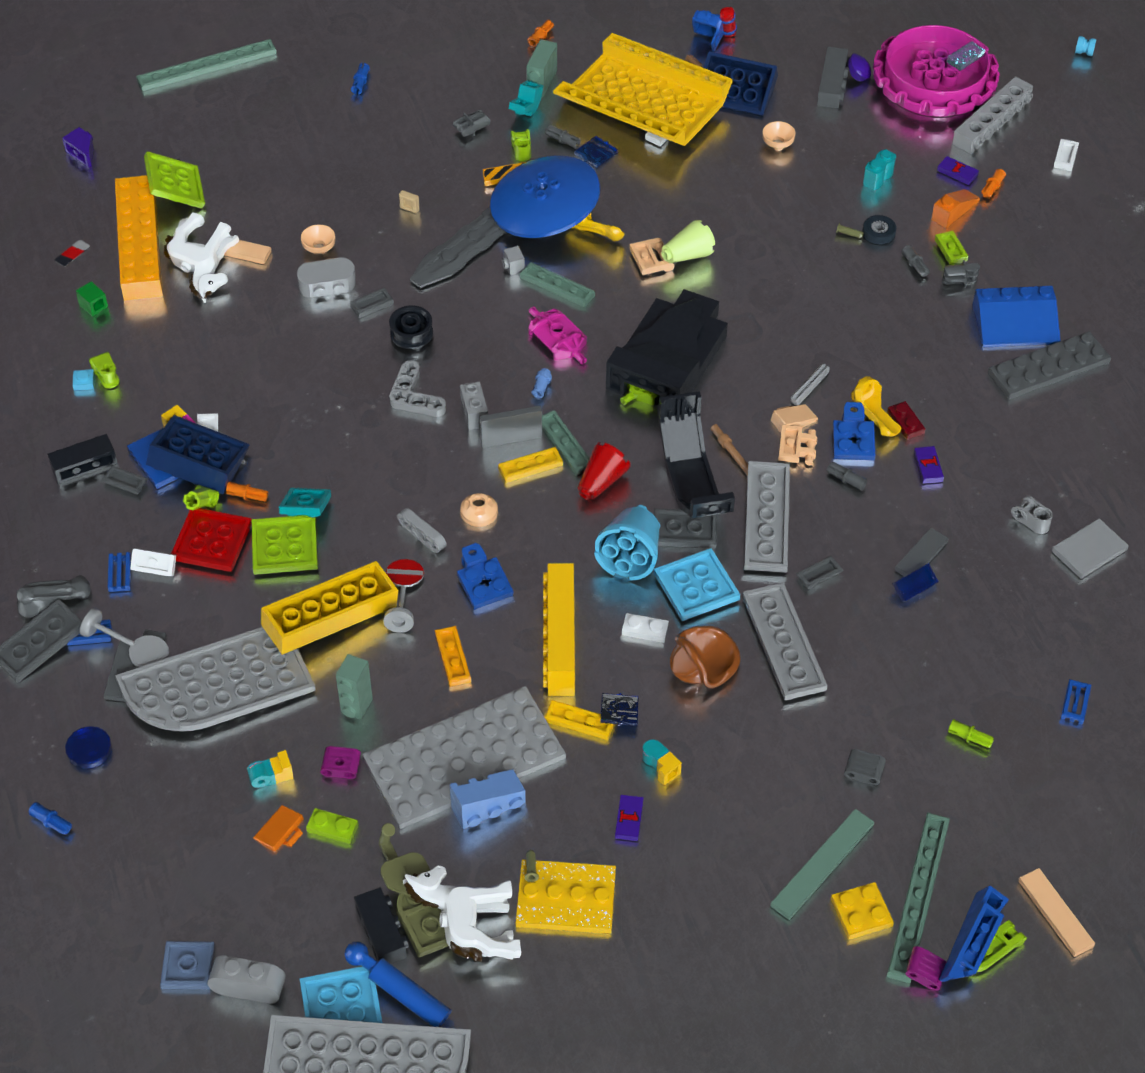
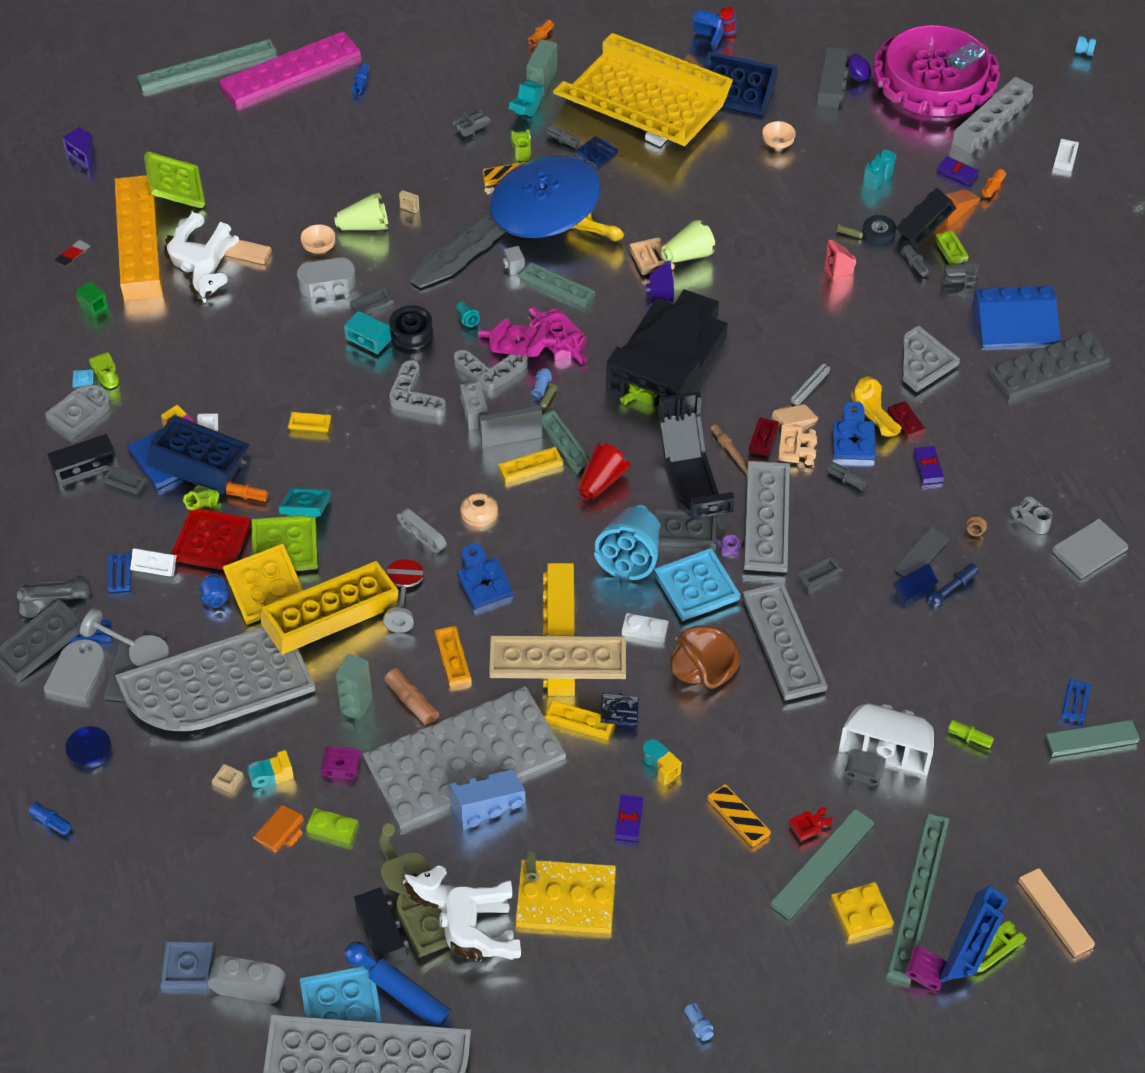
(76, 672): none -> light grey tile
(79, 409): none -> light grey tile
(214, 590): none -> blue head
(227, 778): none -> tan tile
(262, 581): none -> yellow plate
(289, 68): none -> dark pink plate
(309, 422): none -> yellow tile
(363, 215): none -> yellowish green cone
(367, 332): none -> teal brick
(411, 696): none -> nougat axle
(468, 315): none -> teal cone
(488, 374): none -> light grey beam
(529, 339): none -> dark pink plate
(552, 388): none -> olive piece
(558, 657): none -> tan plate
(661, 284): none -> dark purple slope
(701, 1026): none -> medium blue animal
(726, 541): none -> medium lavender plate
(738, 815): none -> light orange tile
(763, 436): none -> dark red plate
(808, 825): none -> red plate
(838, 261): none -> coral slope
(896, 735): none -> white hips
(925, 359): none -> light grey plate
(926, 217): none -> black brick
(935, 598): none -> dark blue pin
(976, 525): none -> medium nougat plate
(1092, 738): none -> sand green tile

